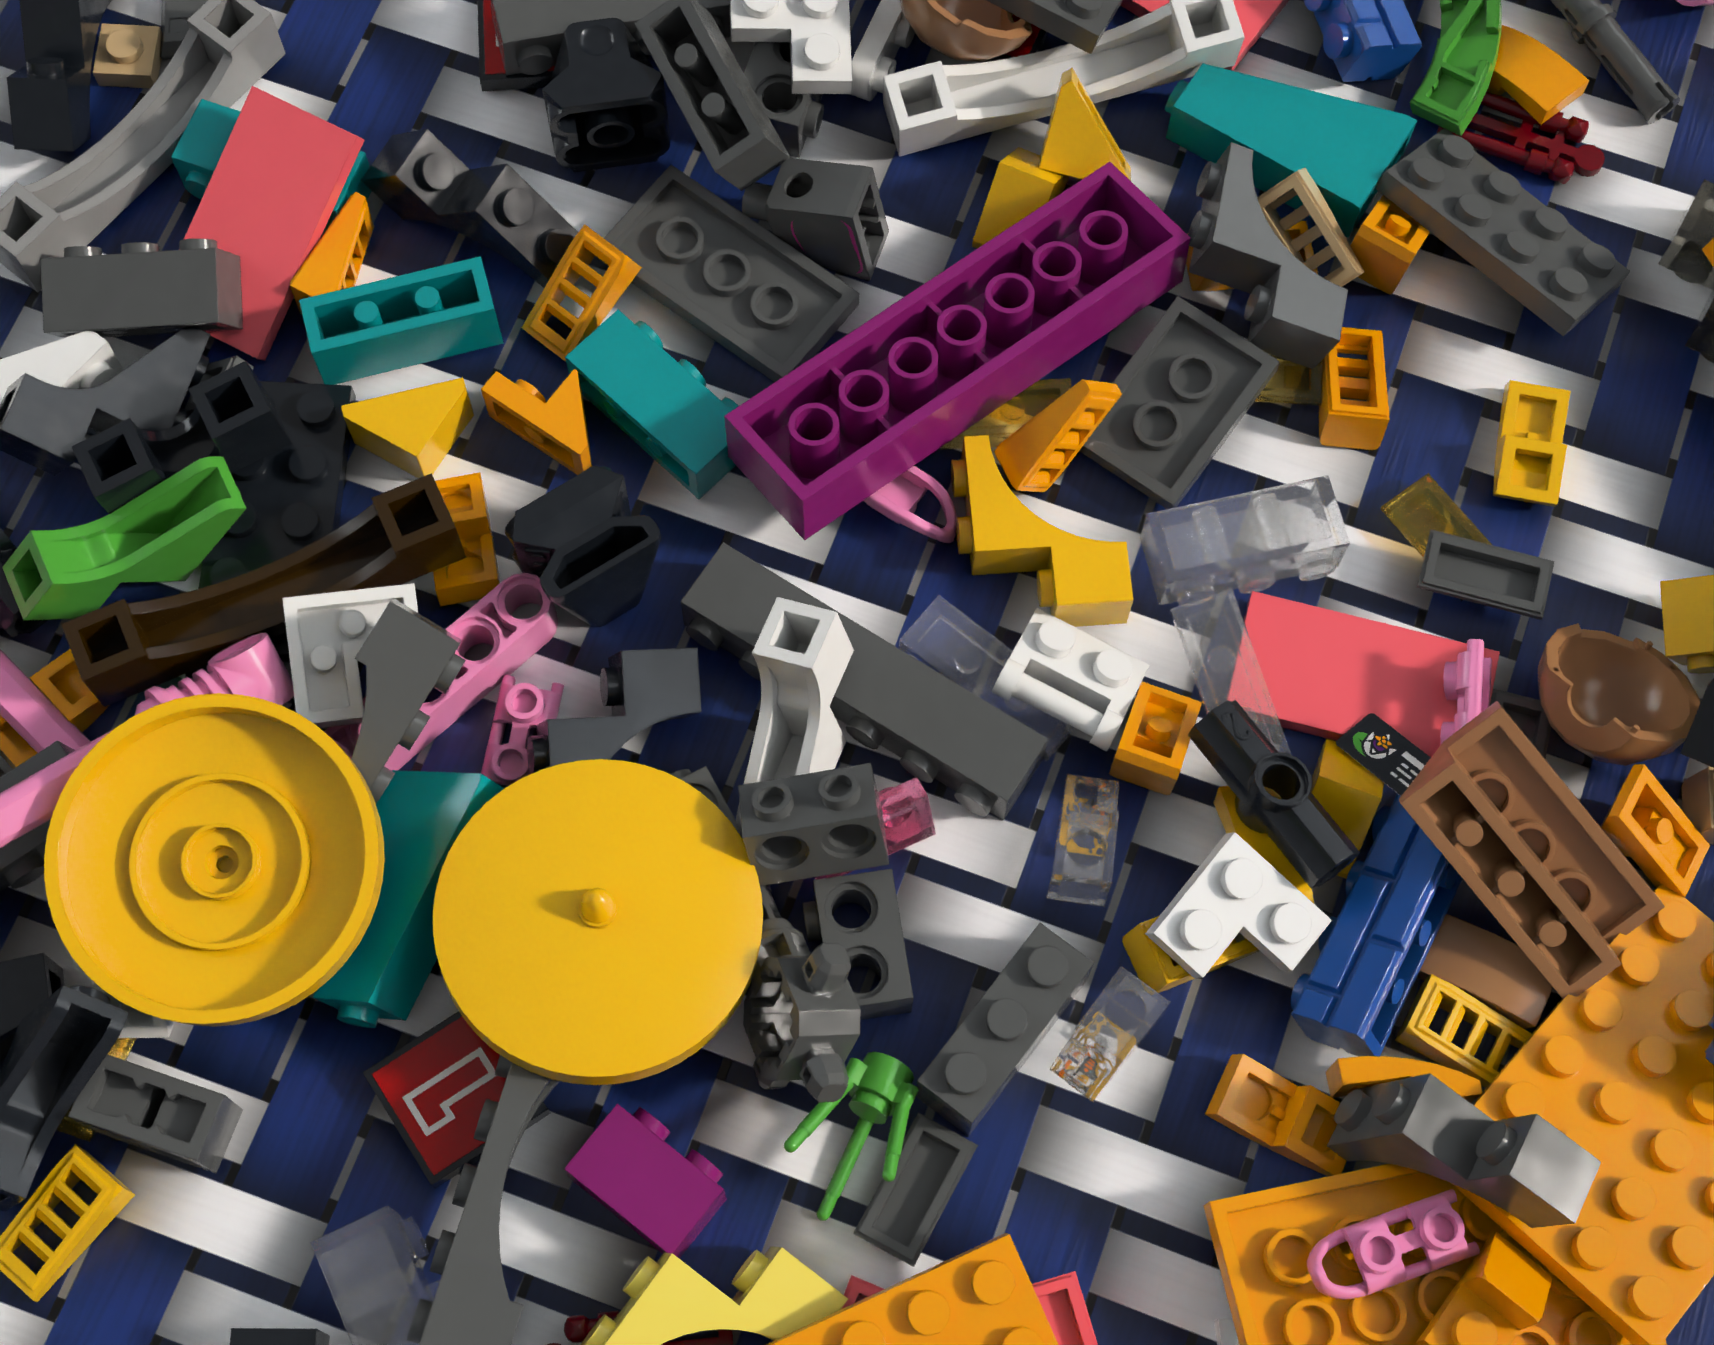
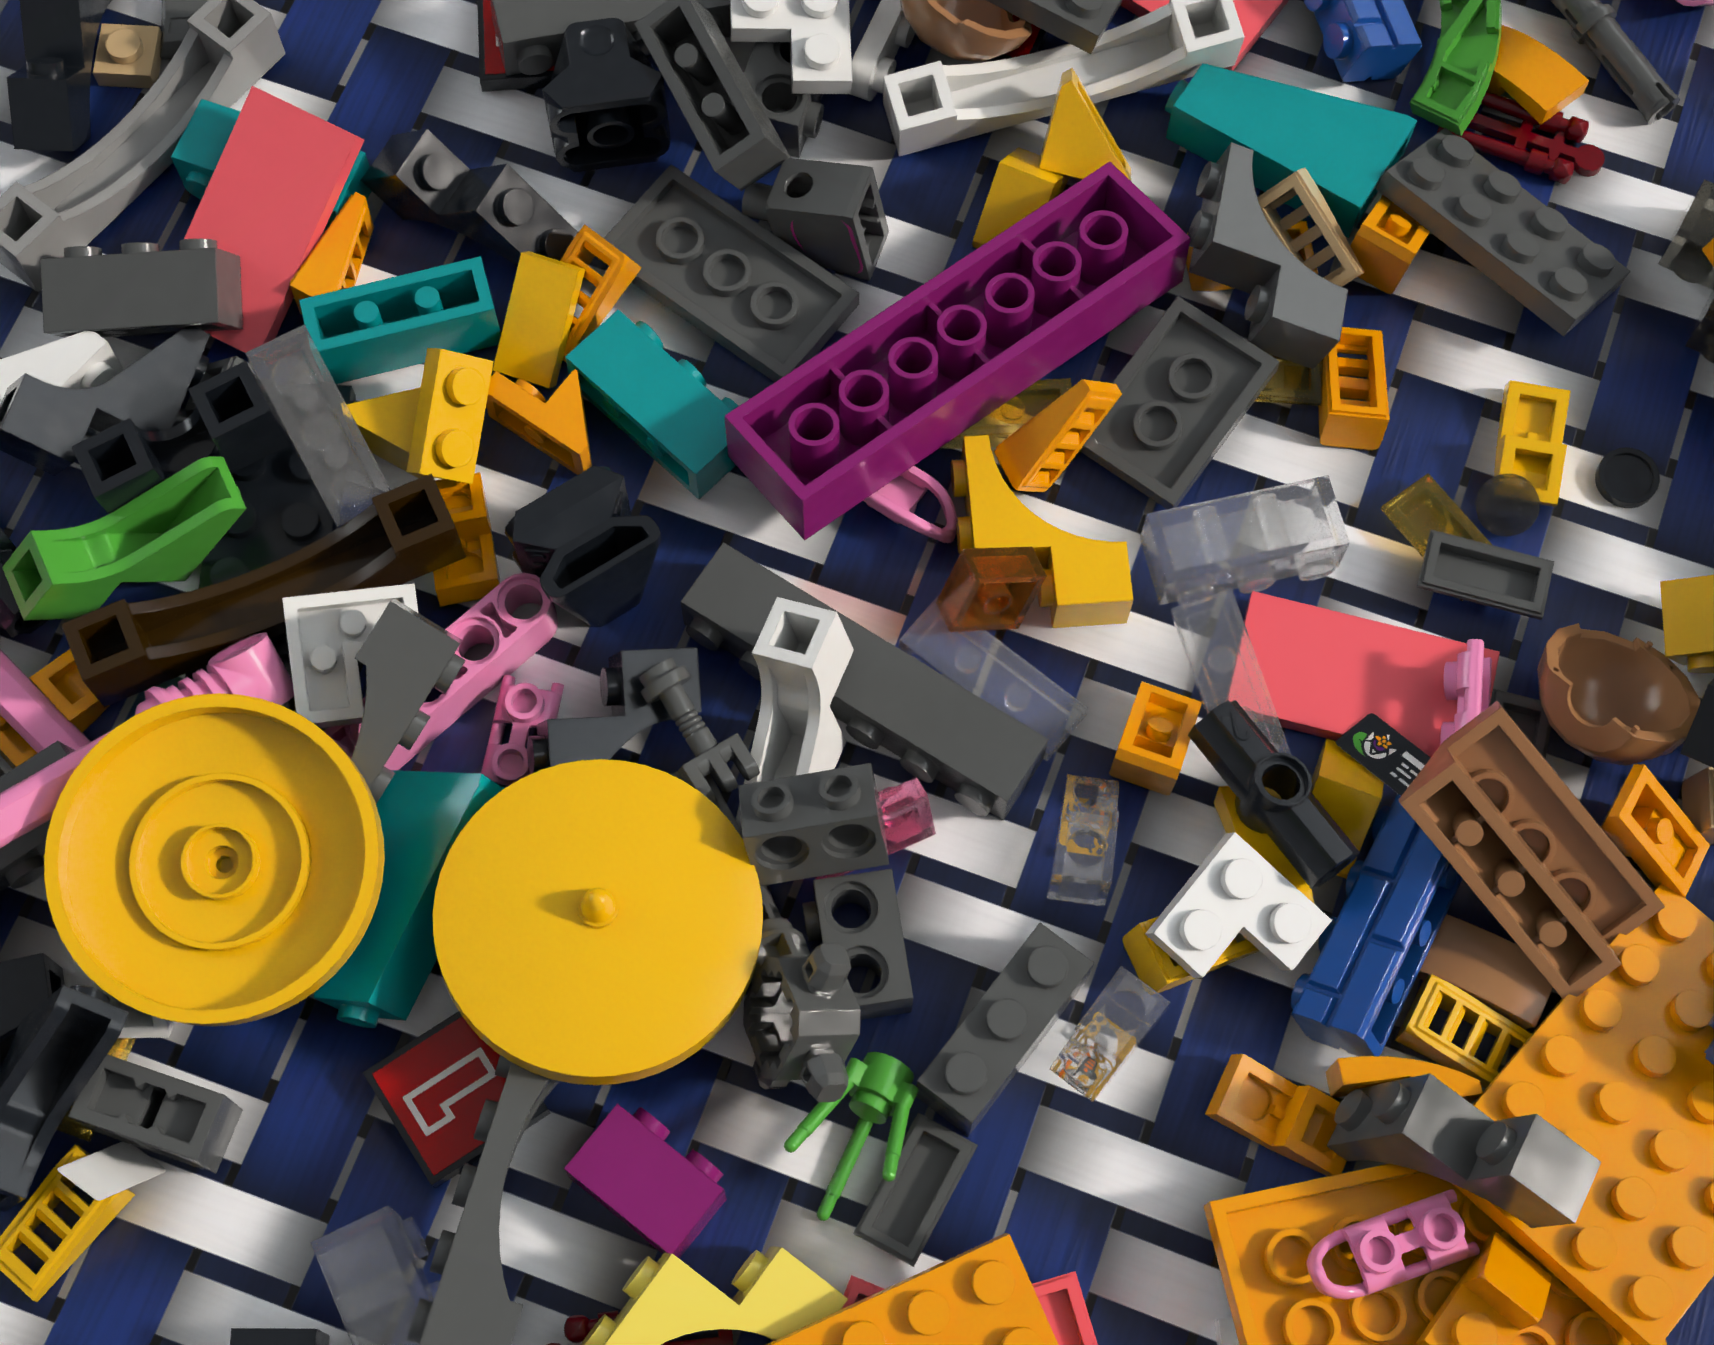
(111, 1170): none -> white sticker
(318, 424): none -> clear brick
(449, 415): none -> yellow plate
(538, 319): none -> yellow tile
(665, 684): none -> dark grey hinge
(990, 588): none -> clear orange piece
(1072, 677): white plate -> none
(1507, 505): none -> clear smoke piece
(1627, 477): none -> black piece

